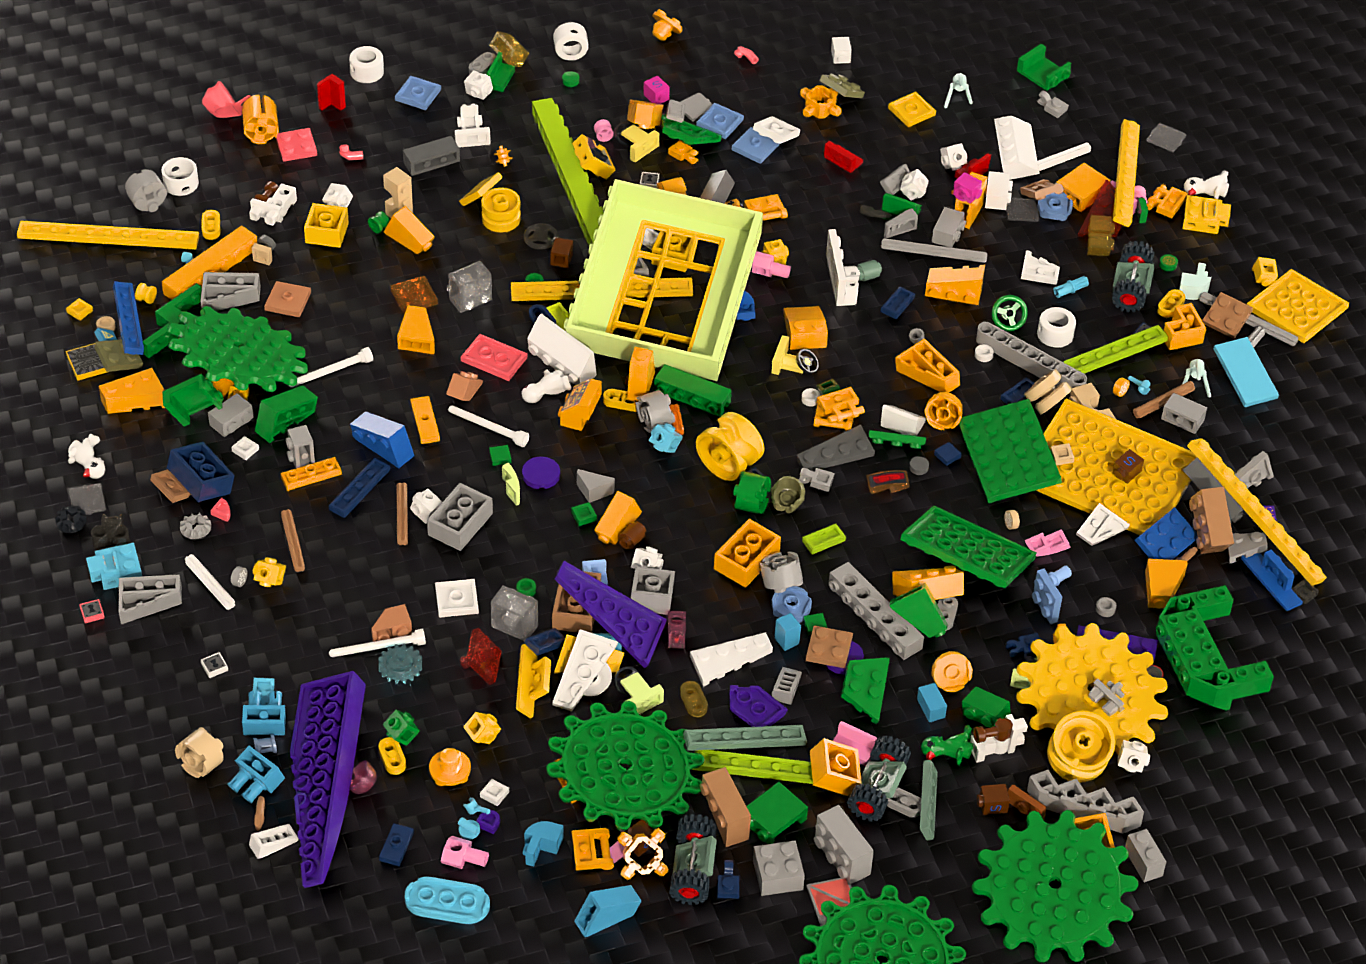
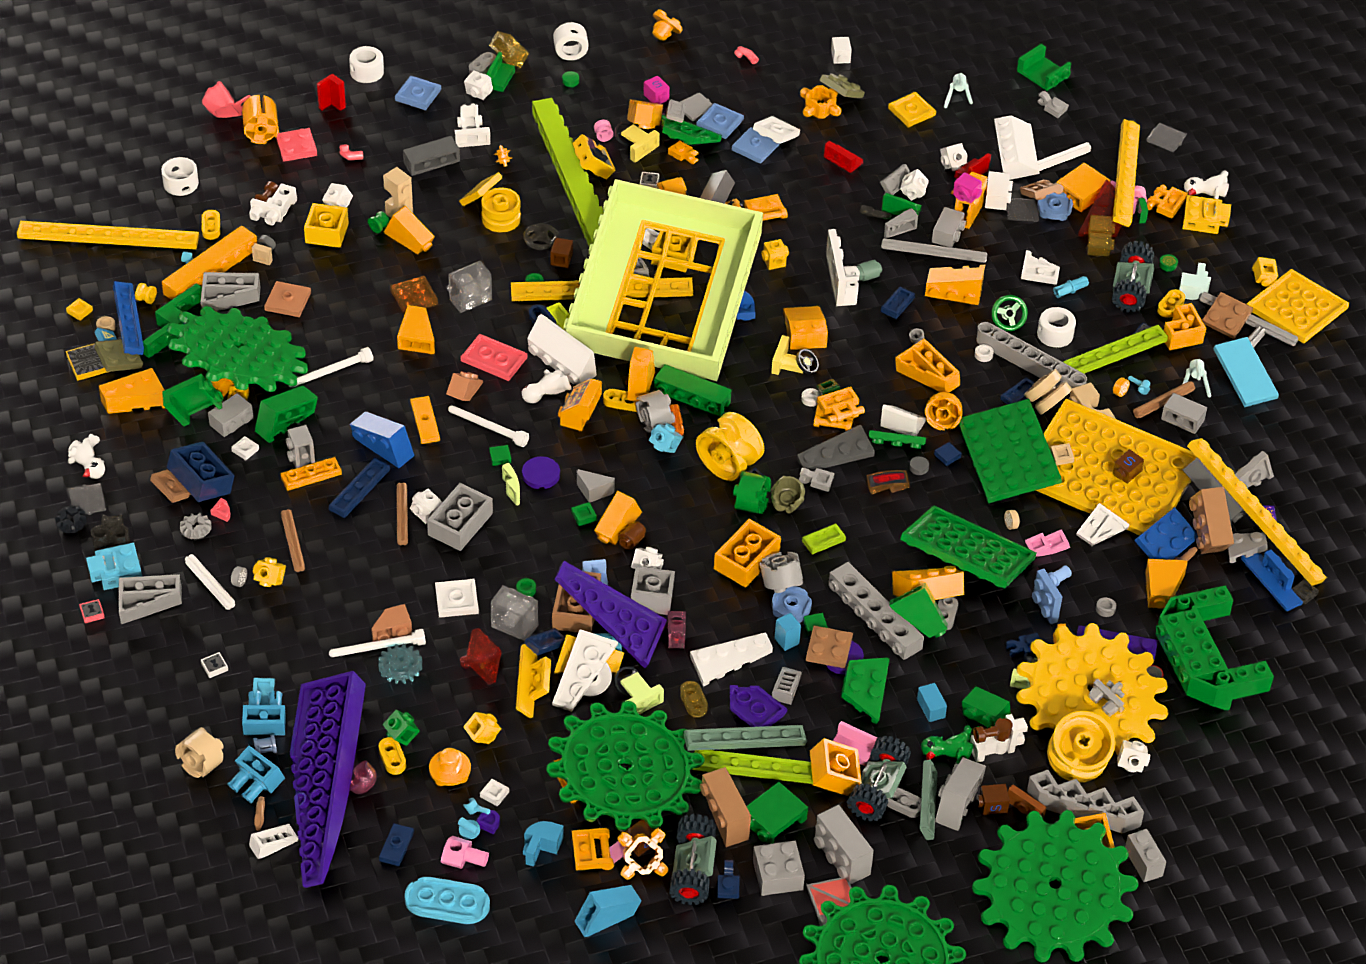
(146, 190): light grey brick -> none
(765, 265): bright pink piece -> none
(951, 671): light orange tile -> none
(958, 792): none -> light grey wedge

